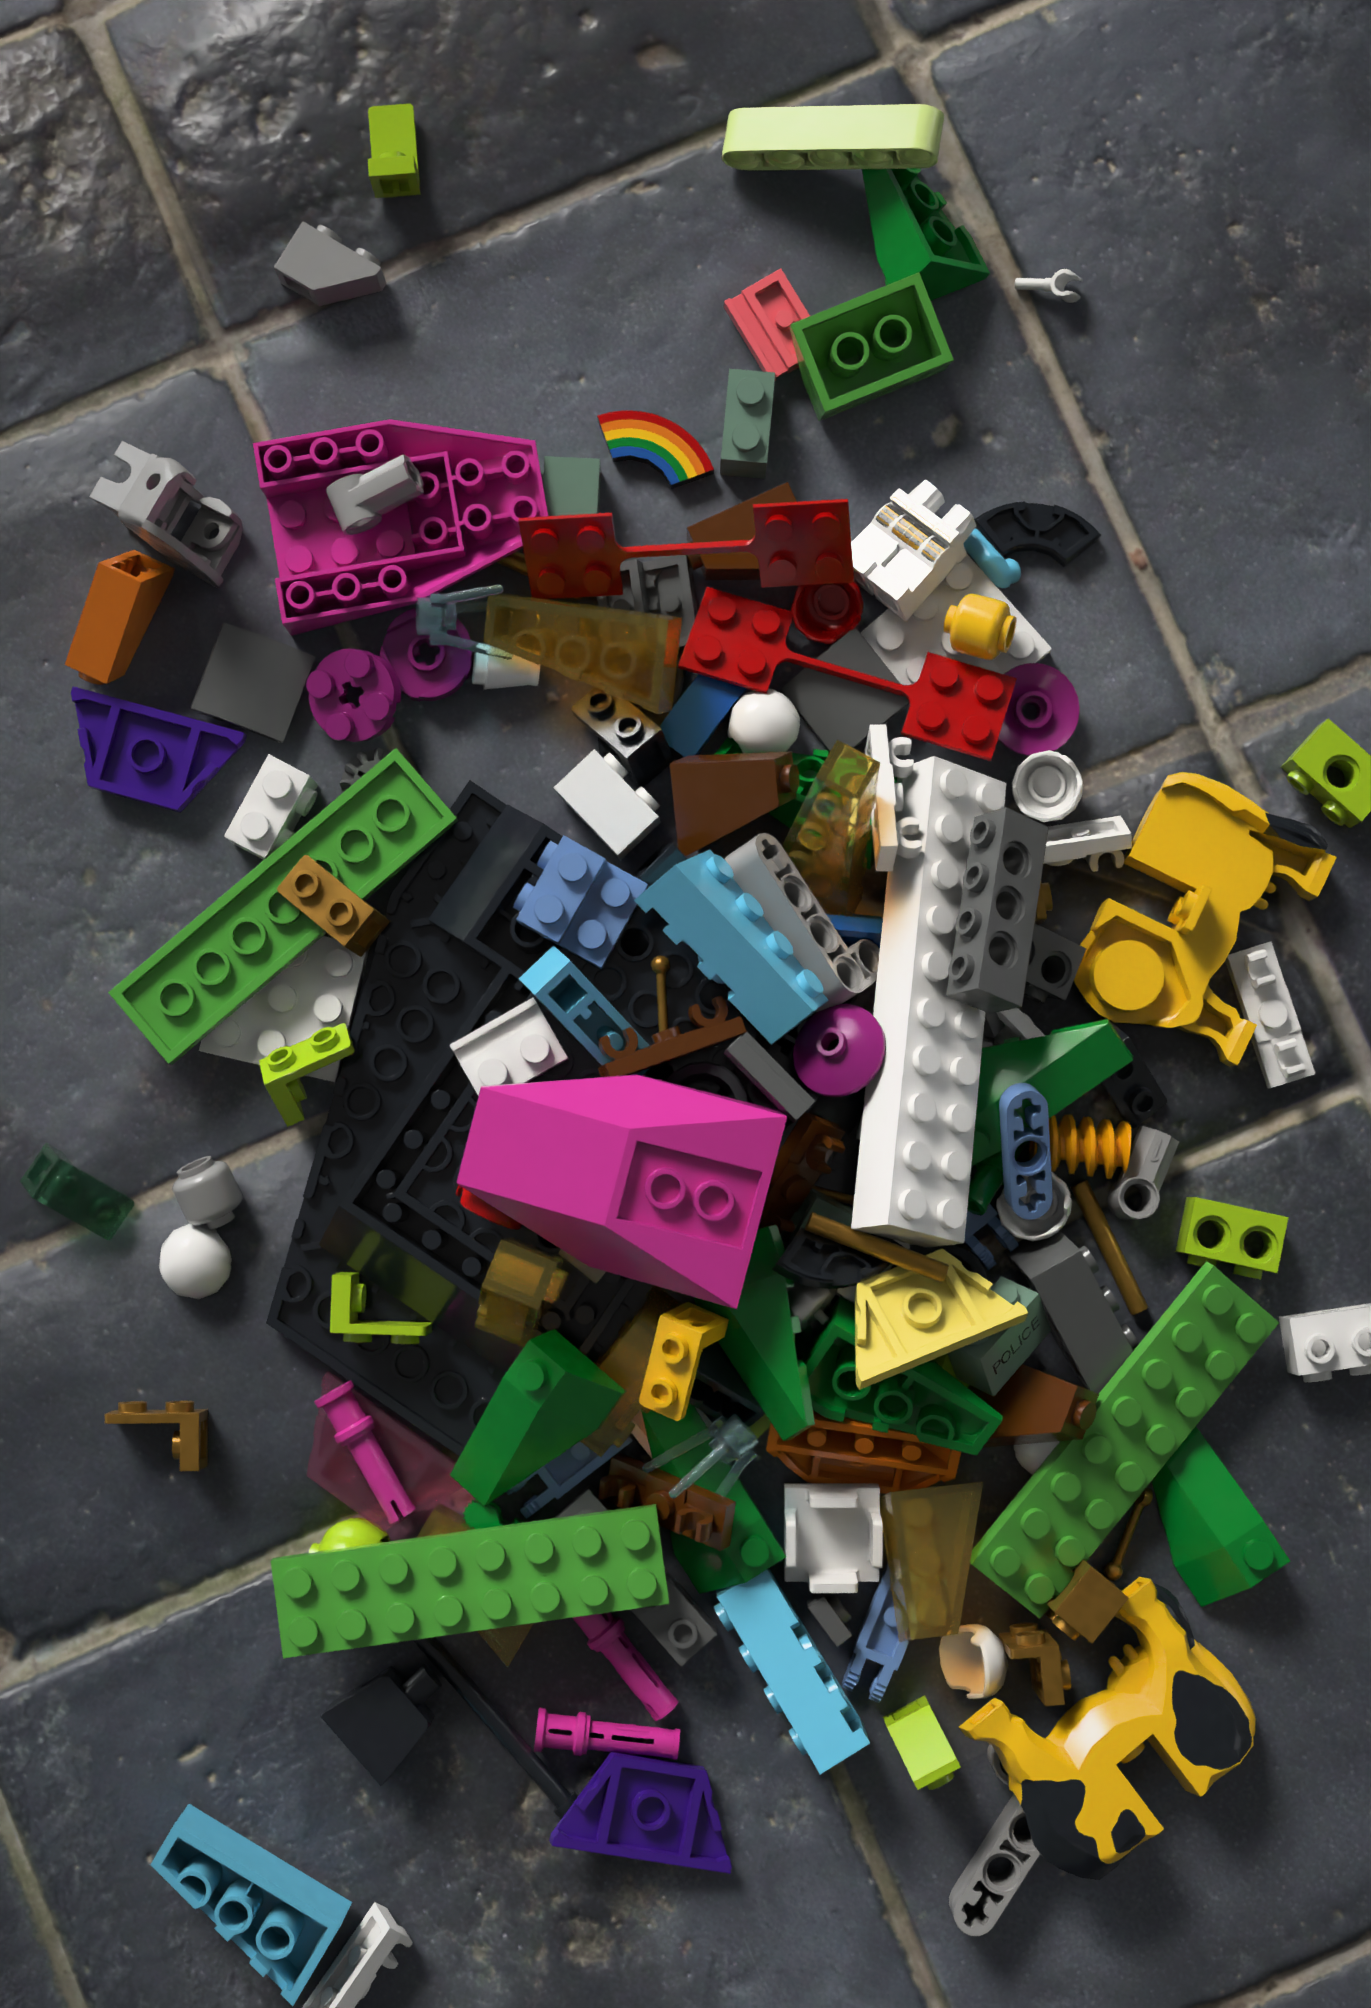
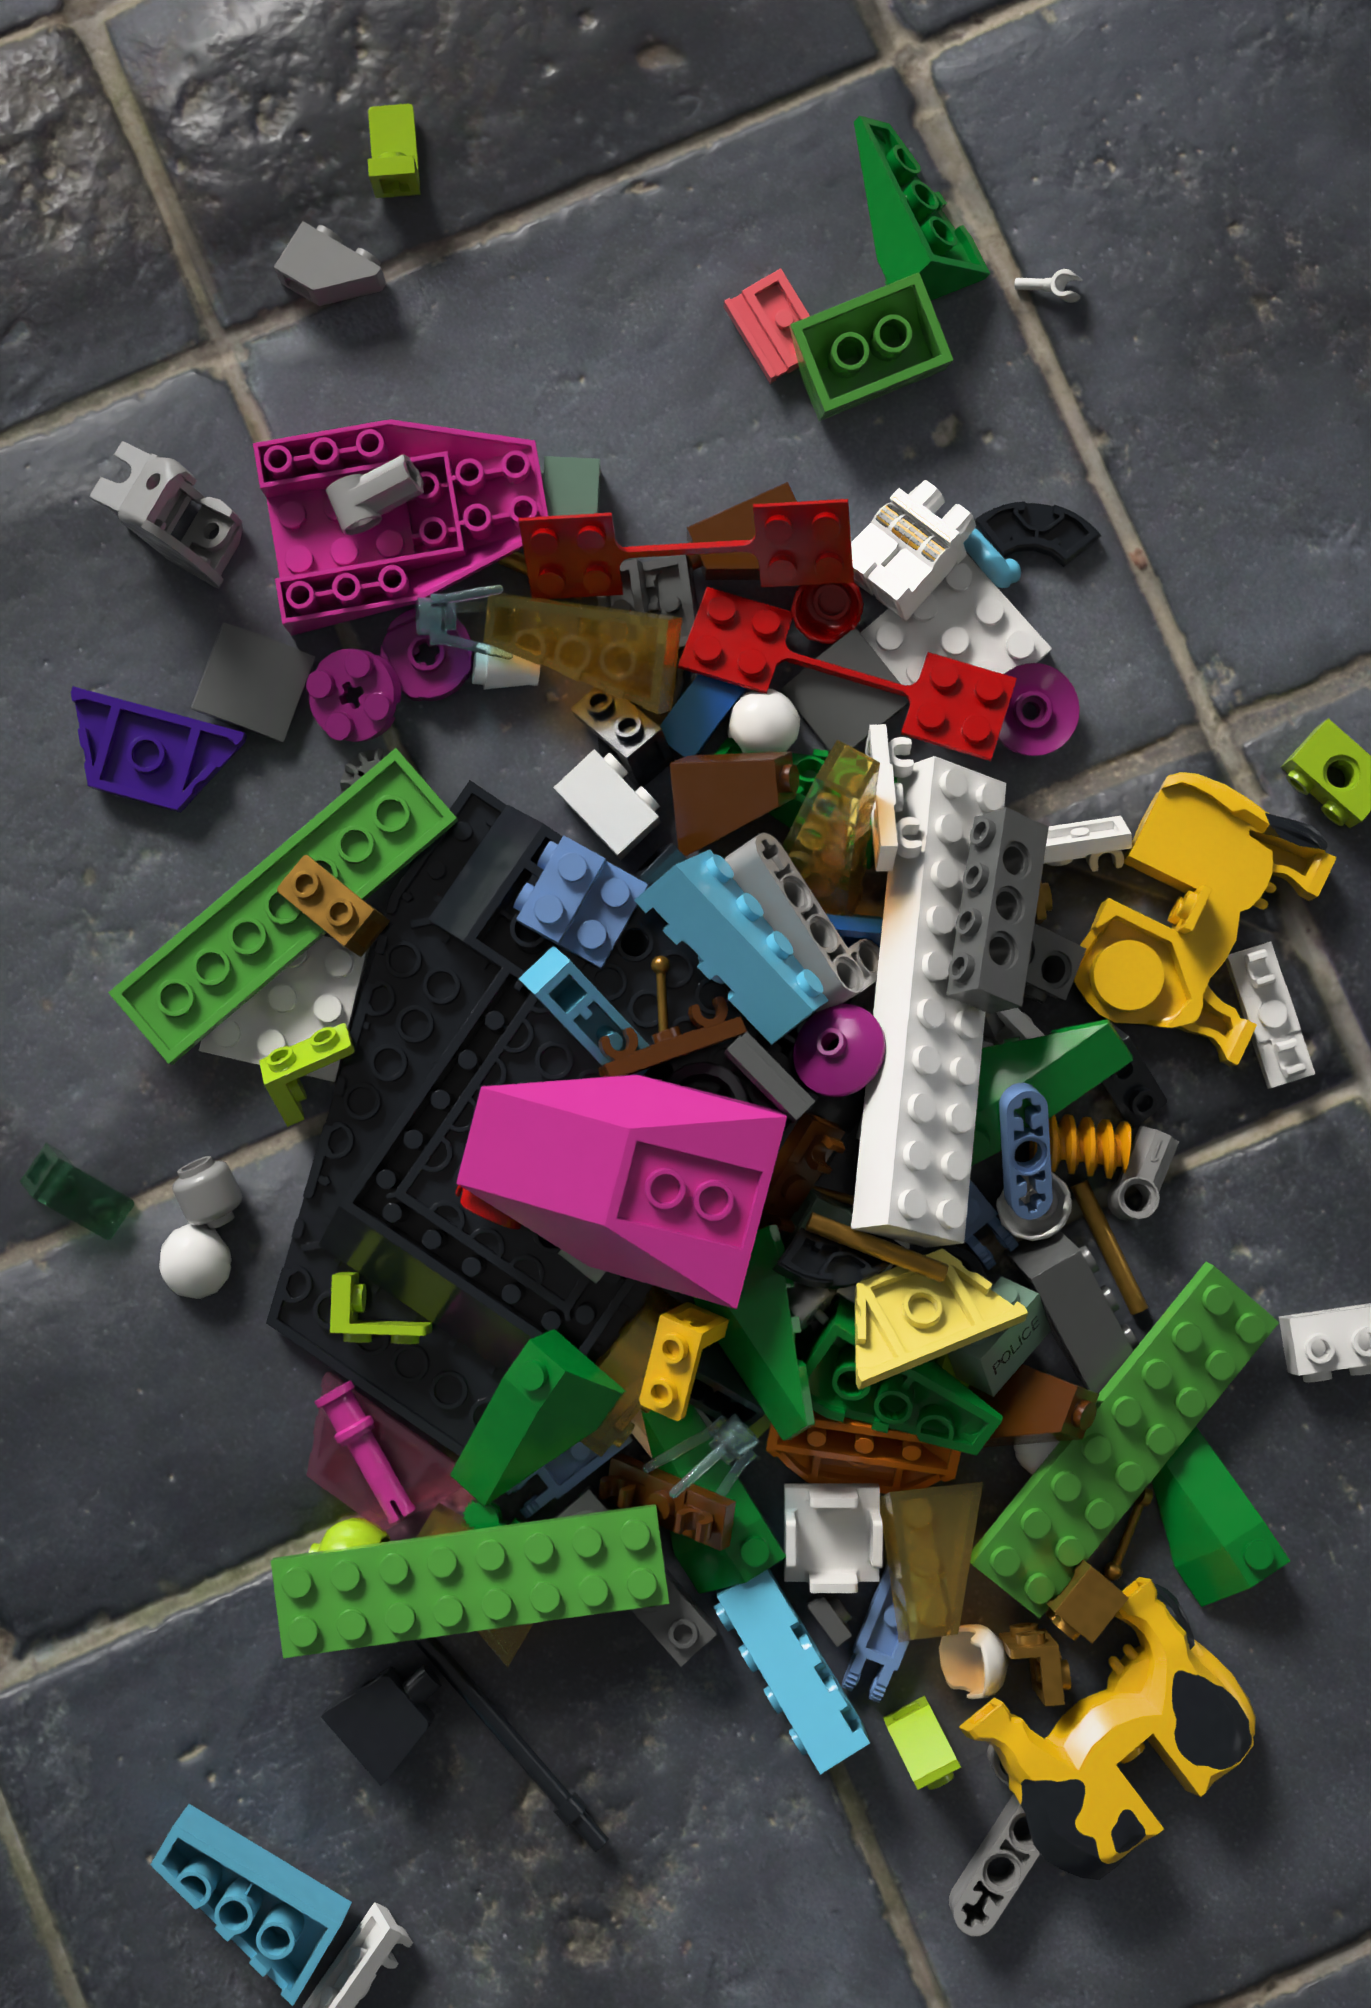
(117, 615): orange slope -> none
(188, 1444): pearl gold bracket -> none
(272, 808): white brick -> none
(510, 1048): white plate -> none
(518, 1290): clear yellow wedge -> none
(608, 1636): dark pink pin -> none
(647, 1813): dark purple wing -> none
(655, 442): tile -> none
(664, 1740): dark pink pin -> none
(747, 423): sand green brick -> none
(833, 137): yellowish green beam -> none
(980, 626): yellow head -> none
(987, 1181): green pin -> none
(1047, 786): white hair -> none
(1232, 1225): lime brick -> none

